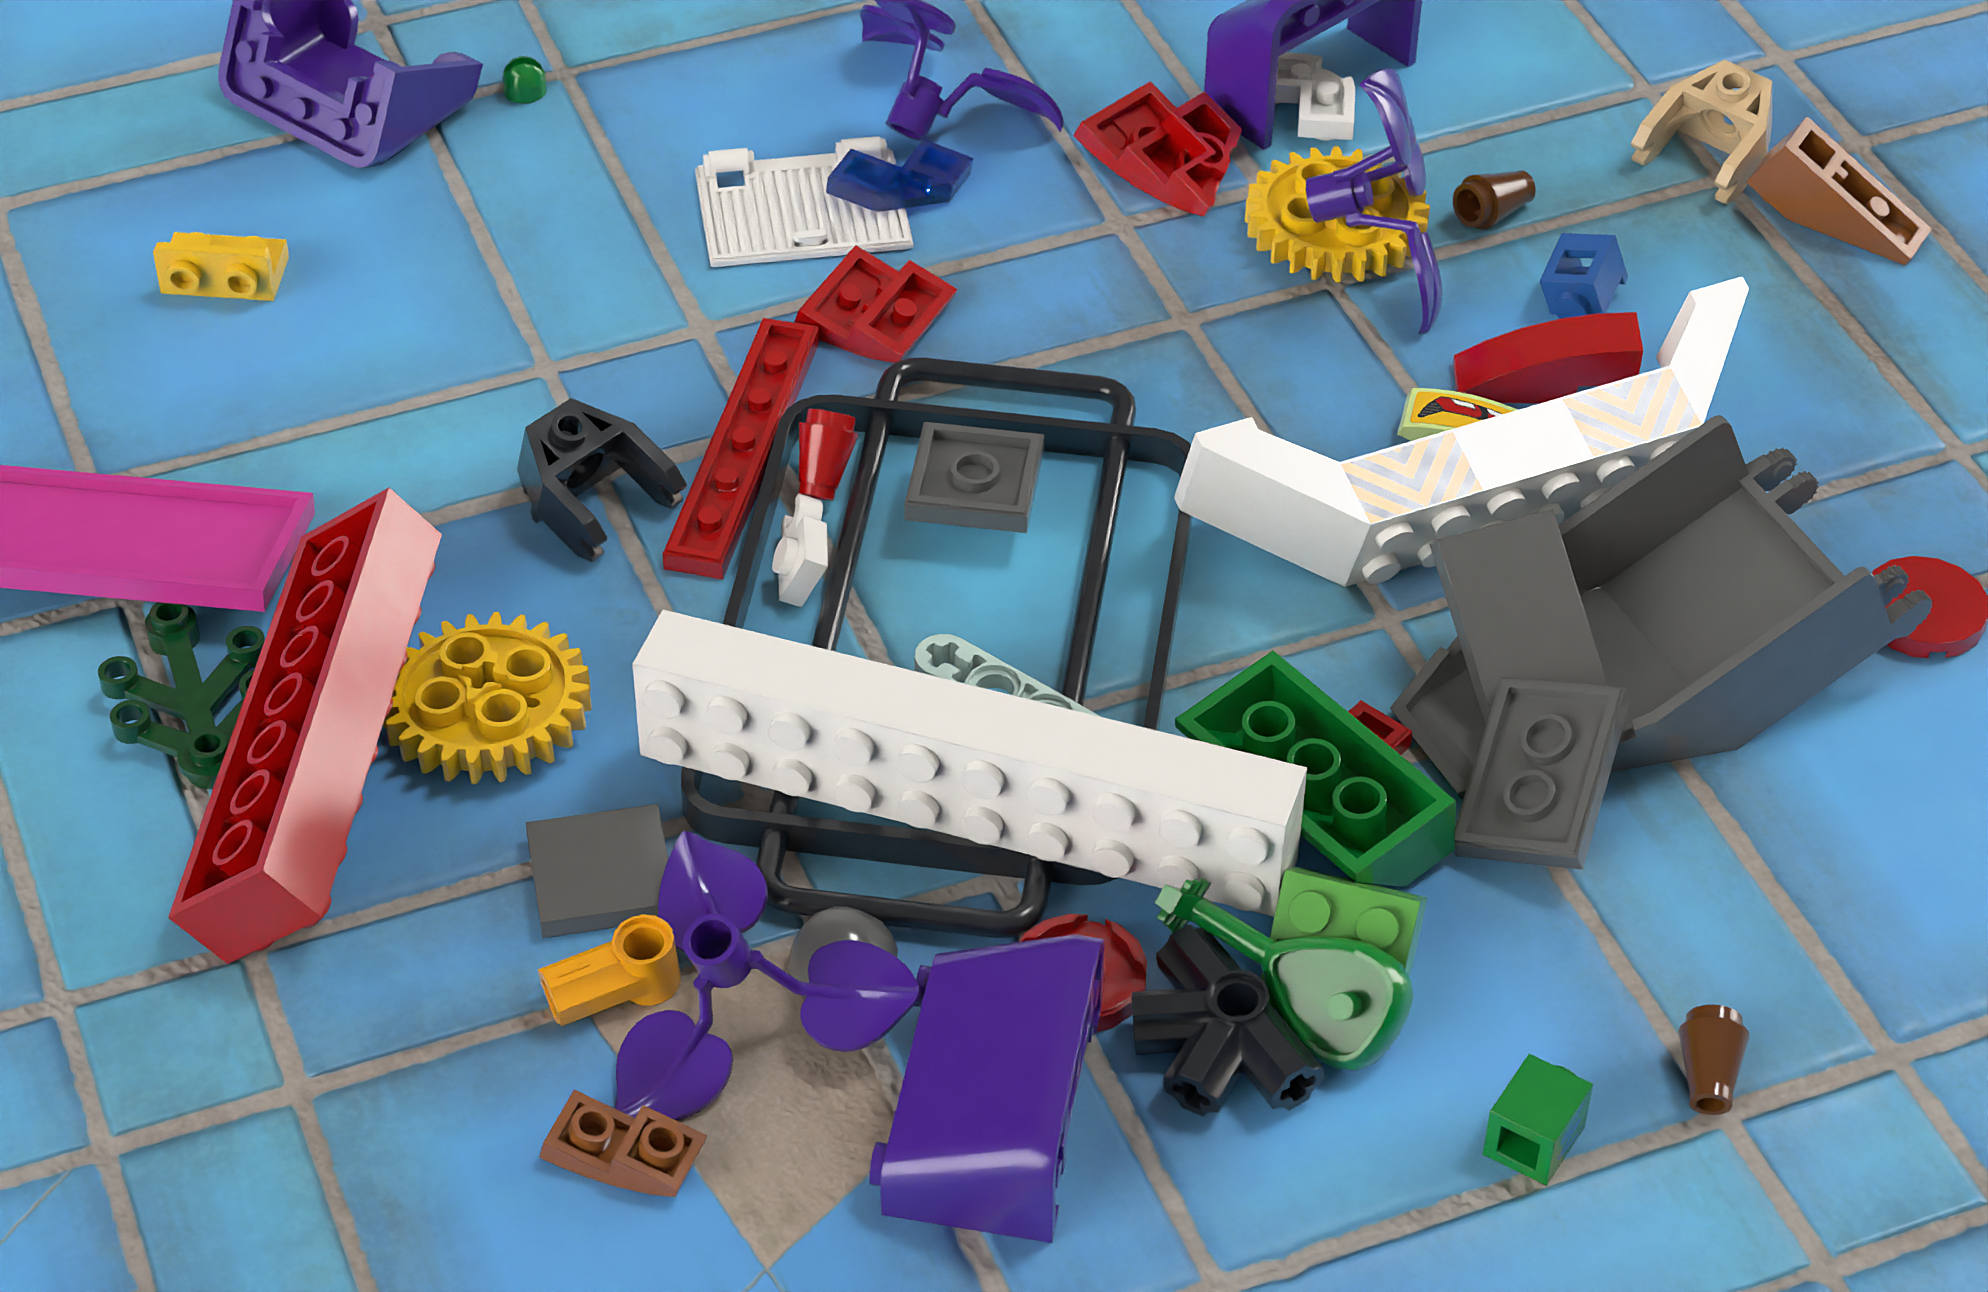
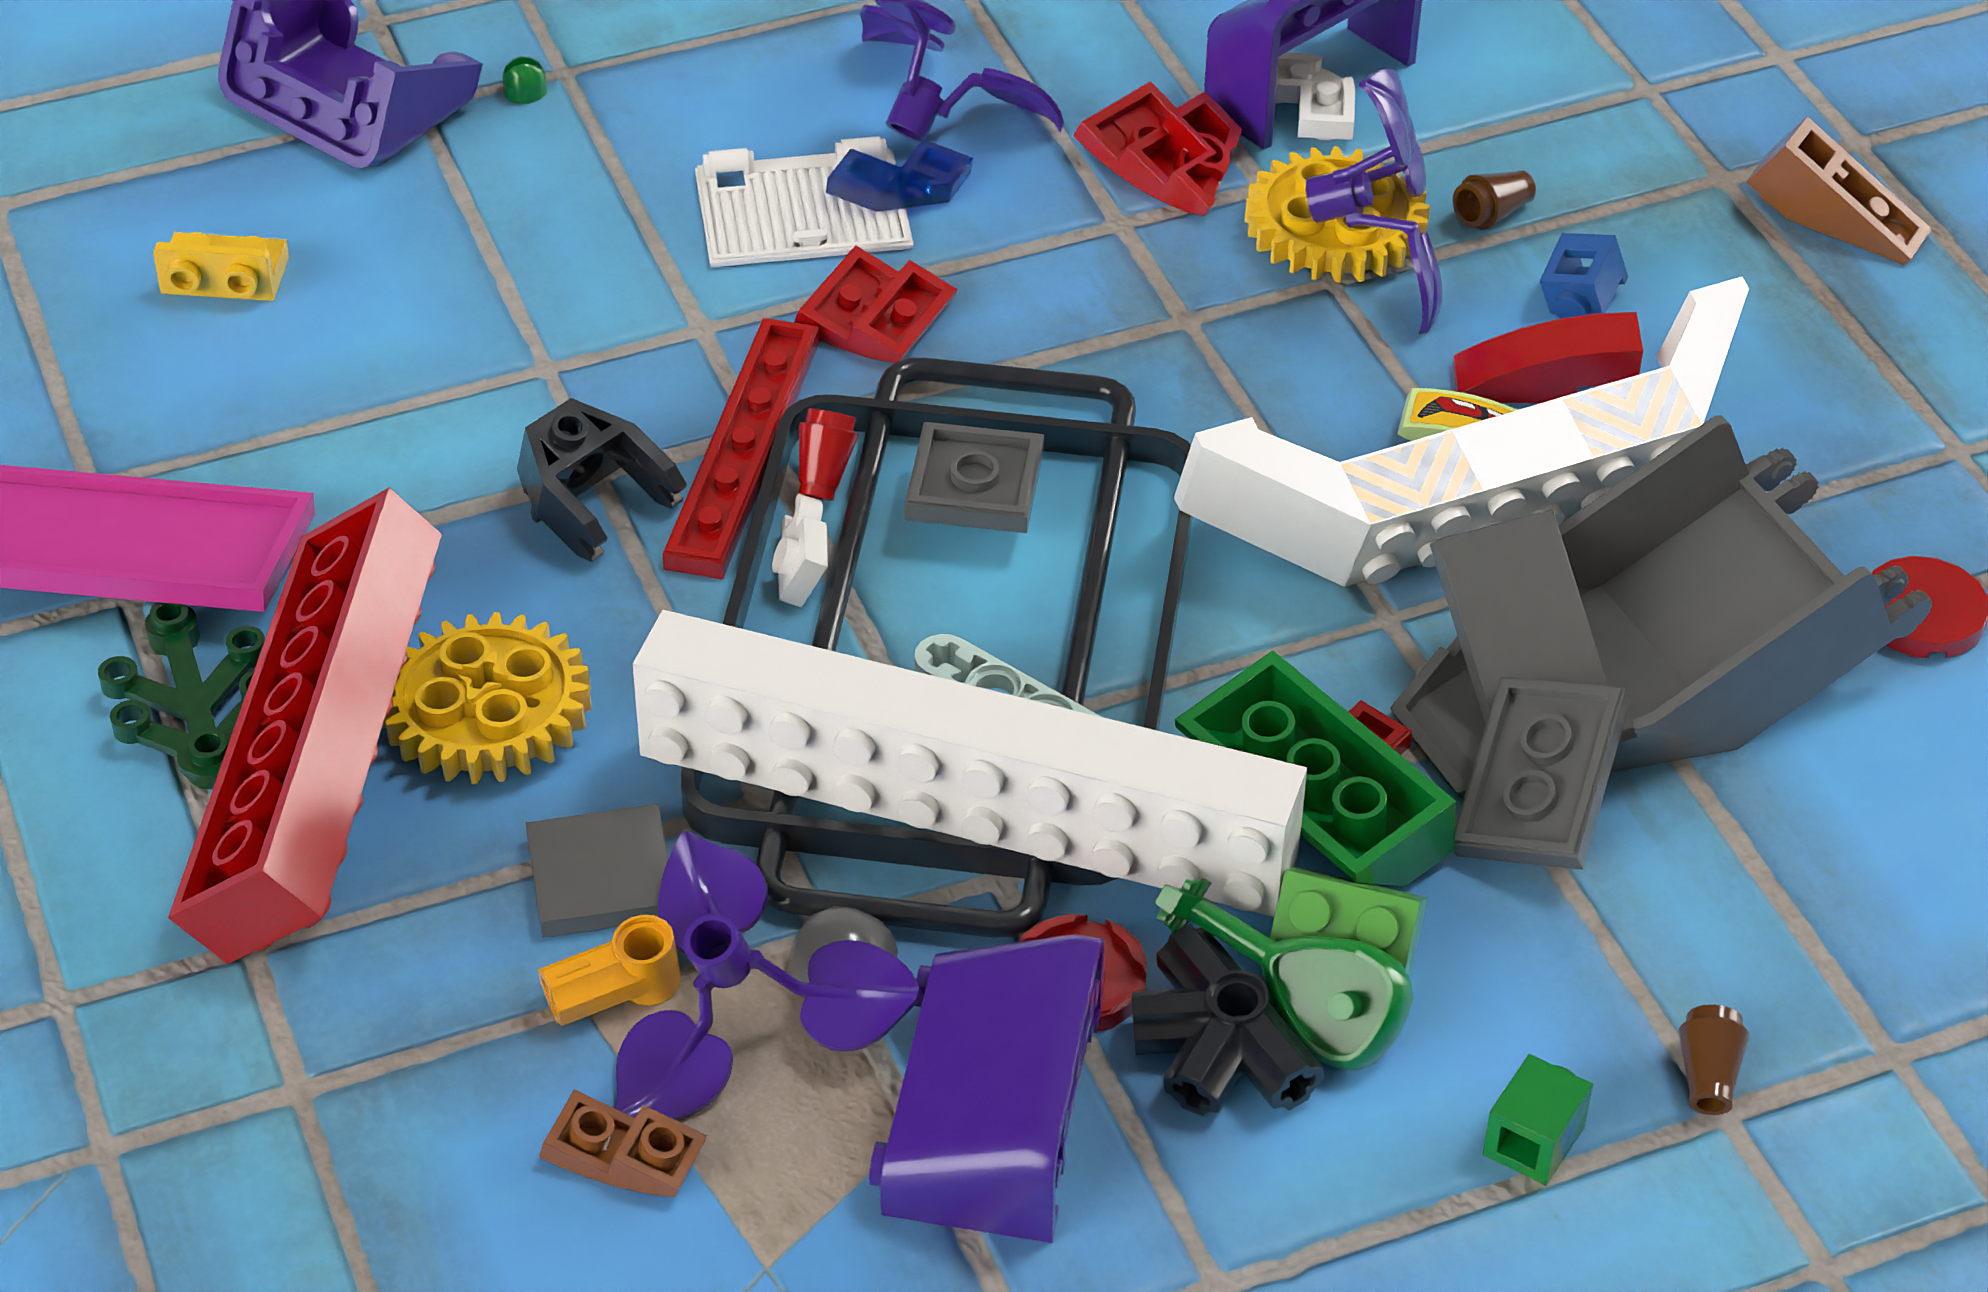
(1698, 109): tan piece -> none

